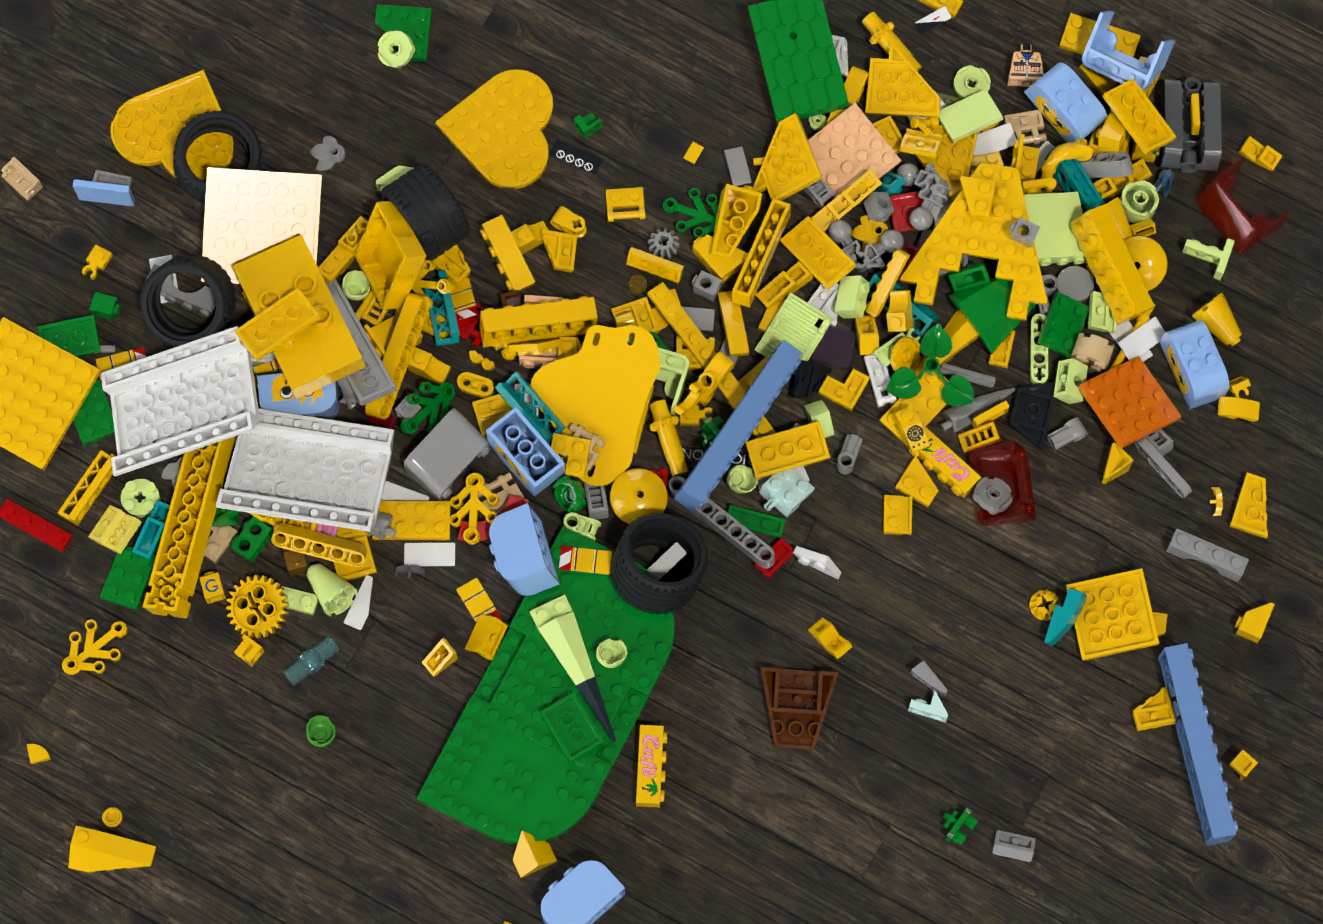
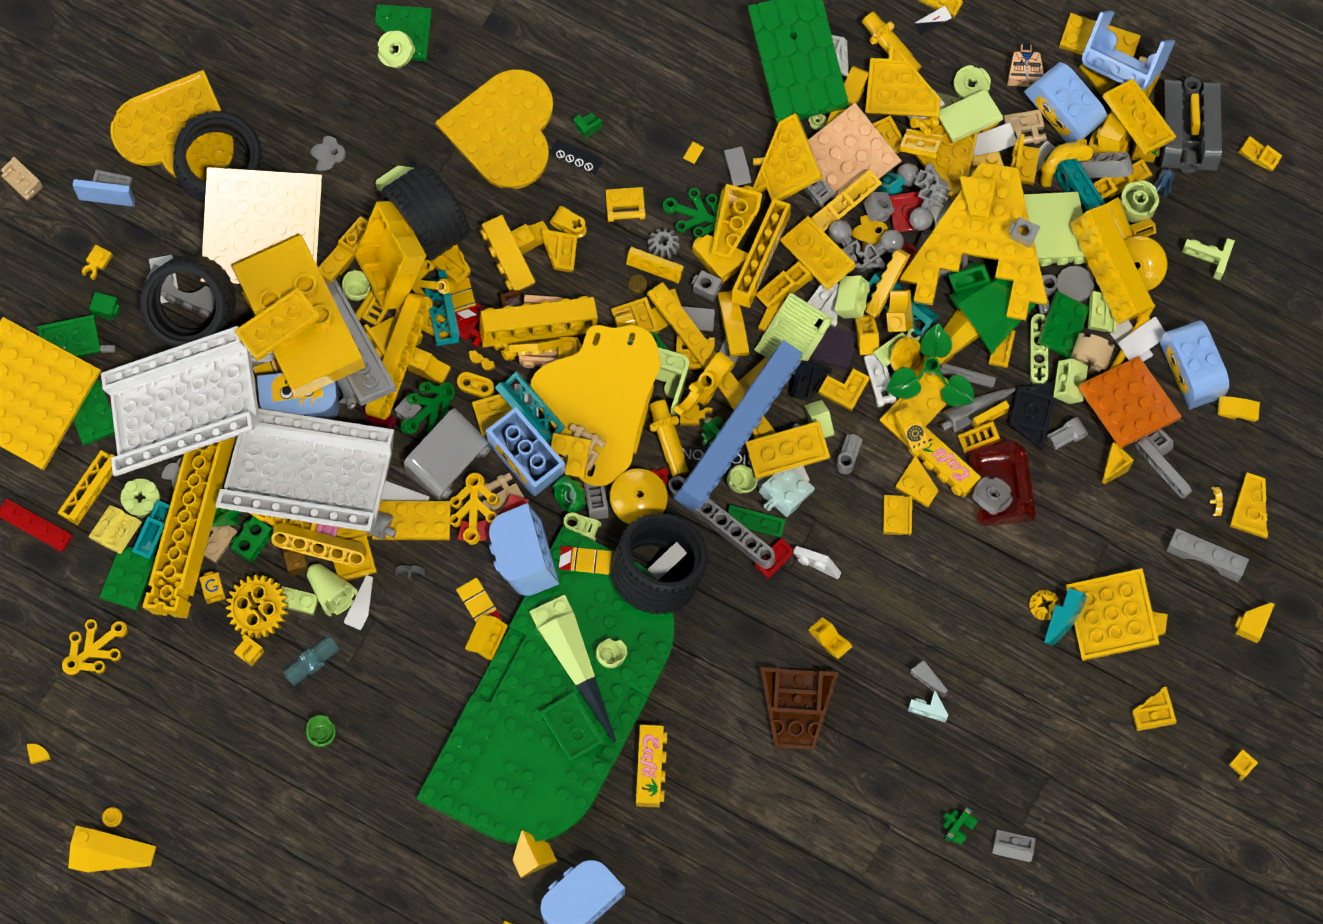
(120, 359): yellow sticker -> none
(429, 554): white sticker -> none
(440, 657): yellow slope -> none
(1035, 186): yellow plate -> none
(1197, 745): medium blue brick -> none
(1219, 320): yellow cone -> none
(1228, 215): clear red windscreen -> none
(1238, 384): yellow tile -> none

